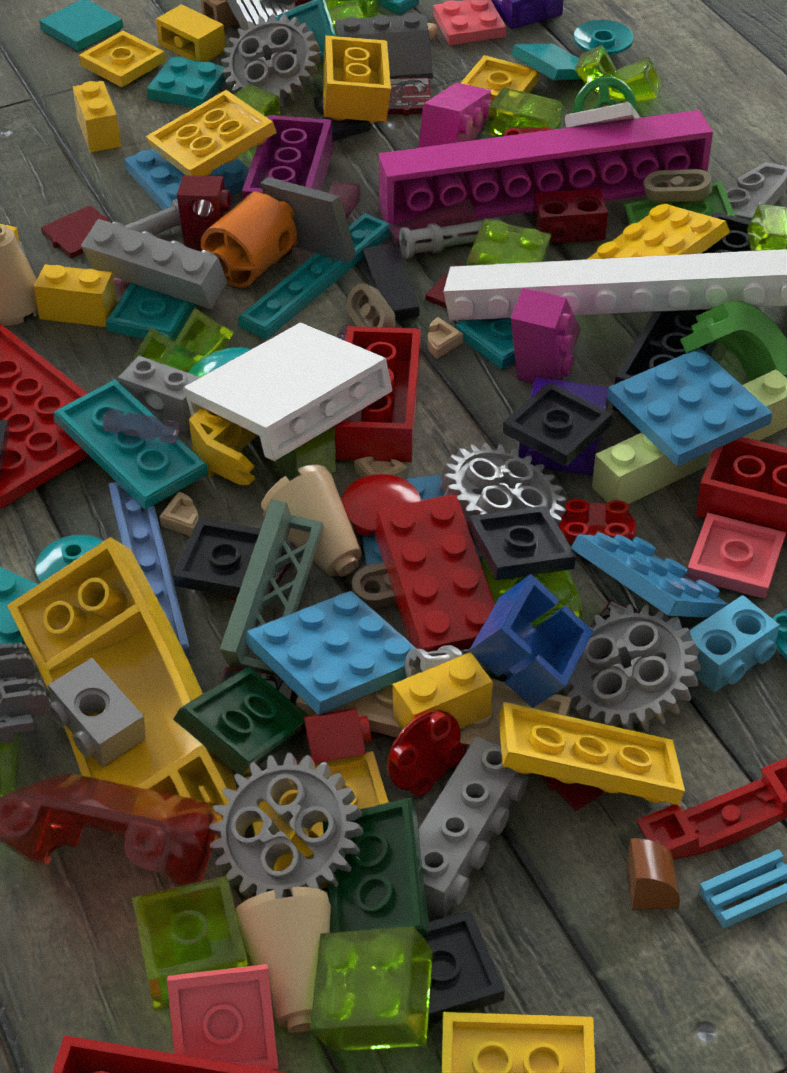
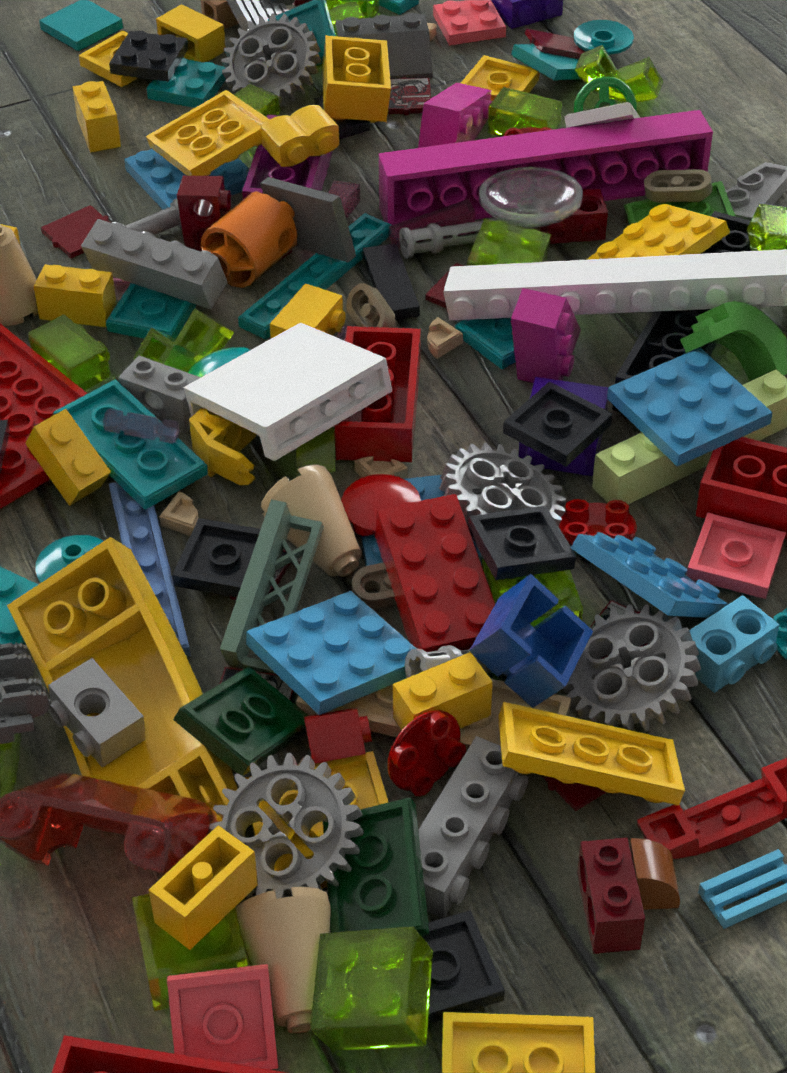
(67, 457): none -> yellow brick
(72, 351): none -> clear neon green brick
(149, 56): none -> black plate
(203, 887): none -> yellow brick
(301, 135): none -> yellow brick
(313, 308): none -> yellow brick
(530, 196): none -> clear dish
(554, 43): none -> dark red piece
(610, 895): none -> dark red brick

